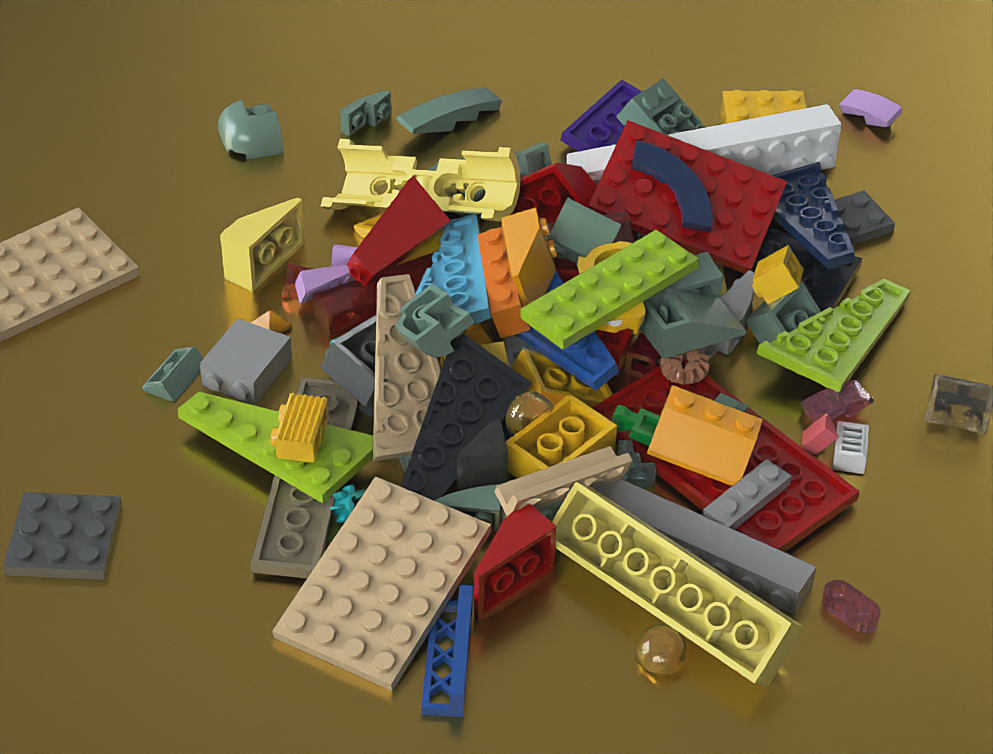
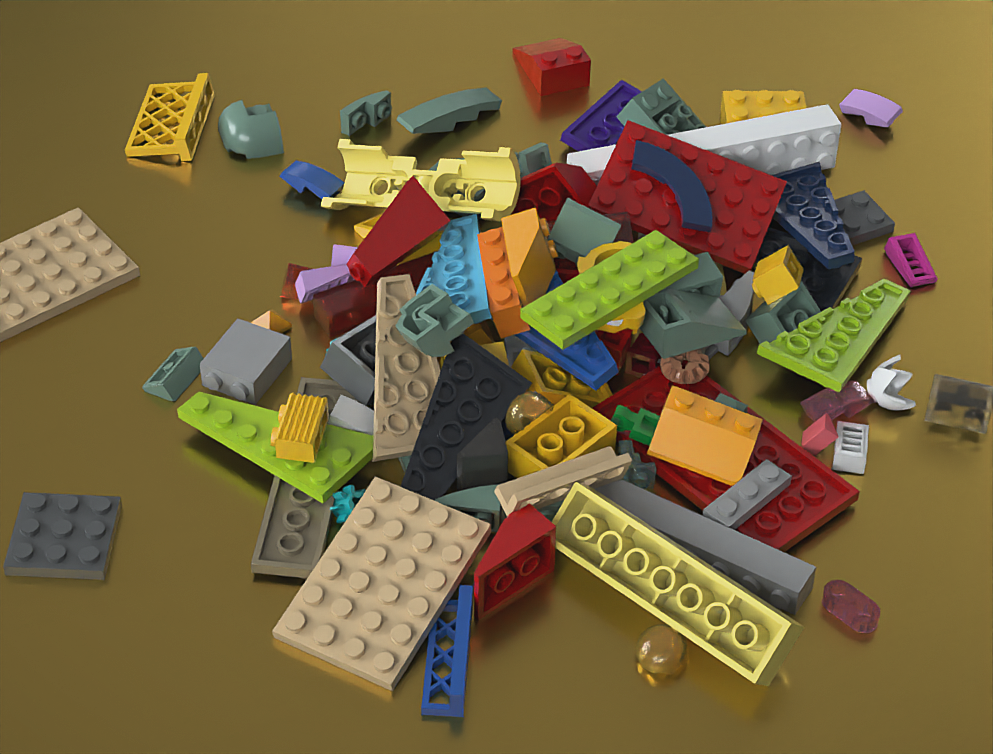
(190, 119): none -> yellow fence
(262, 243): light yellow slope -> none
(306, 175): none -> blue slope
(352, 416): none -> white slope
(555, 65): none -> red slope
(887, 383): none -> white piece
(894, 249): none -> dark pink slope

